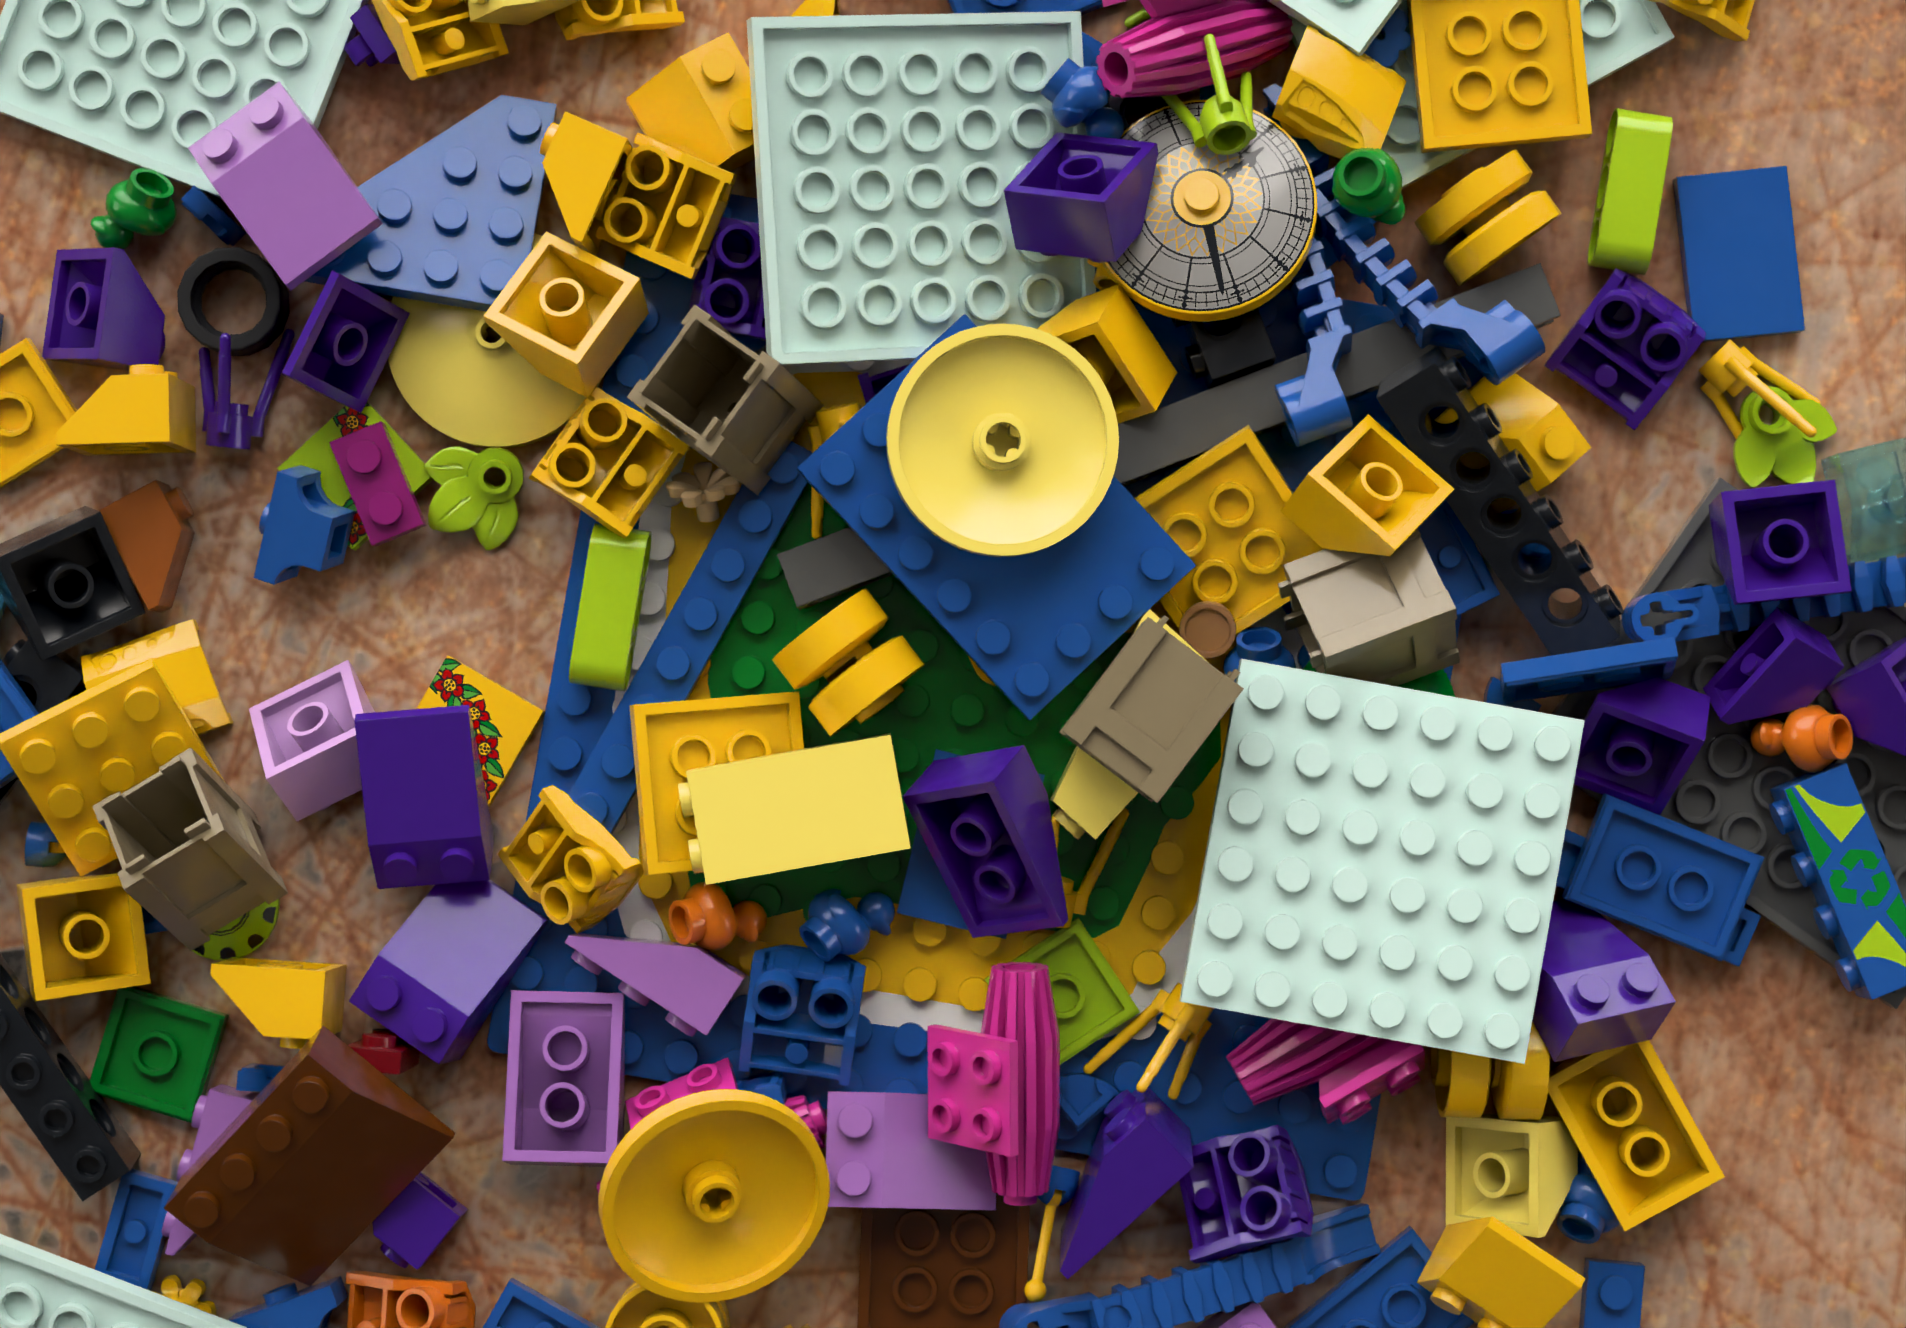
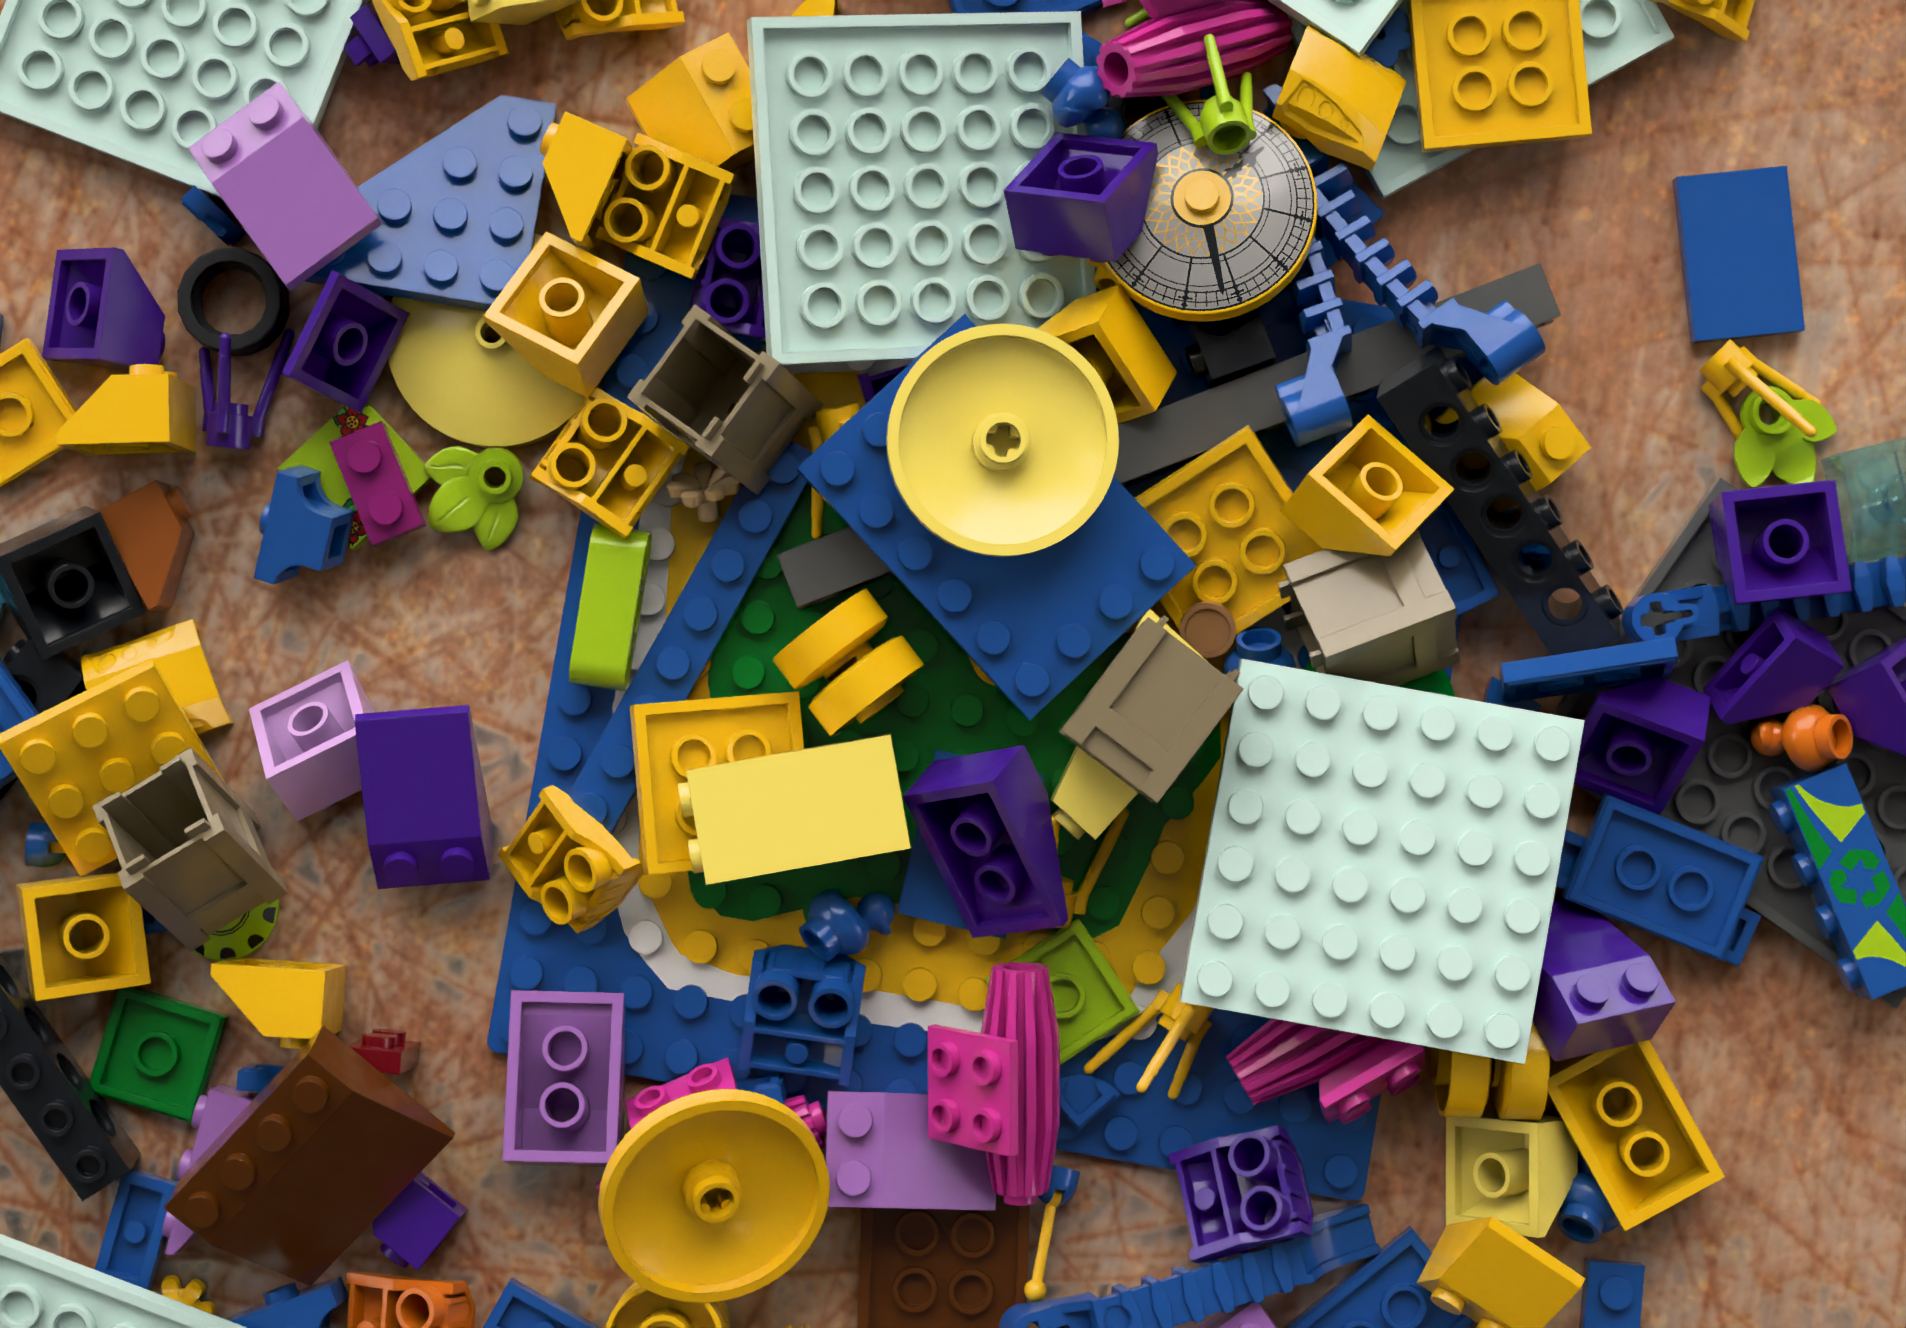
(138, 206): green animal -> none
(449, 966): slope -> none
(499, 718): tile -> none
(678, 977): medium lavender slope -> none
(710, 921): orange animal -> none
(1131, 1165): dark purple slope -> none
(1369, 185): green animal -> none
(1486, 216): yellow wheel -> none
(1627, 346): dark purple slope -> none
(1630, 191): lime beam -> none

